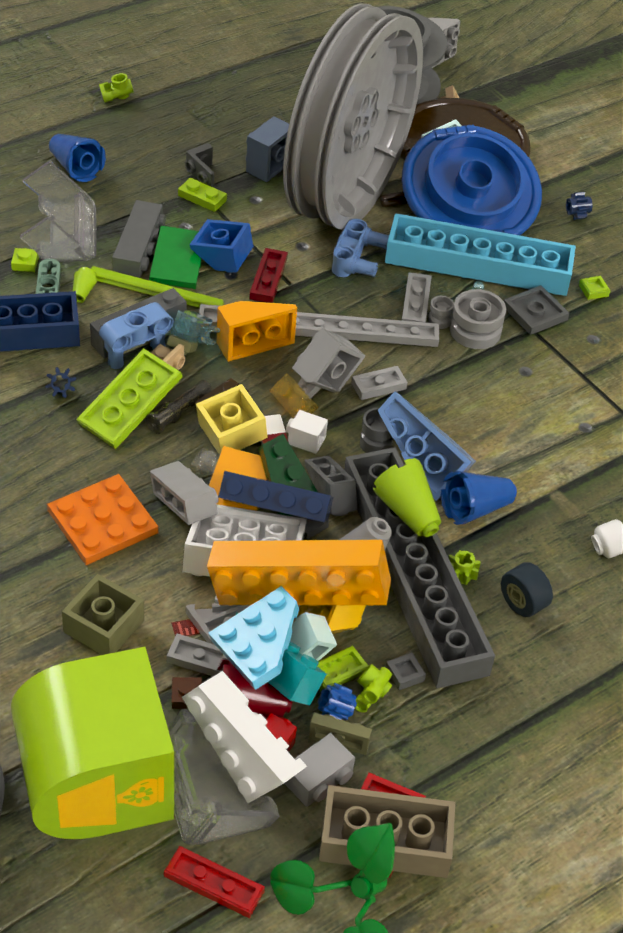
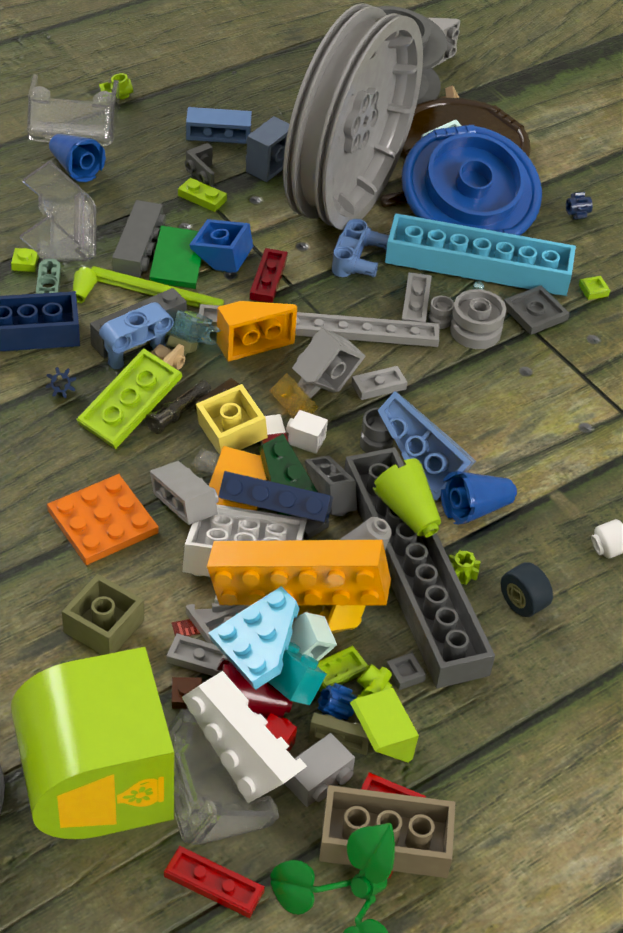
(72, 117): none -> clear windscreen
(218, 125): none -> medium blue brick
(387, 724): none -> lime slope

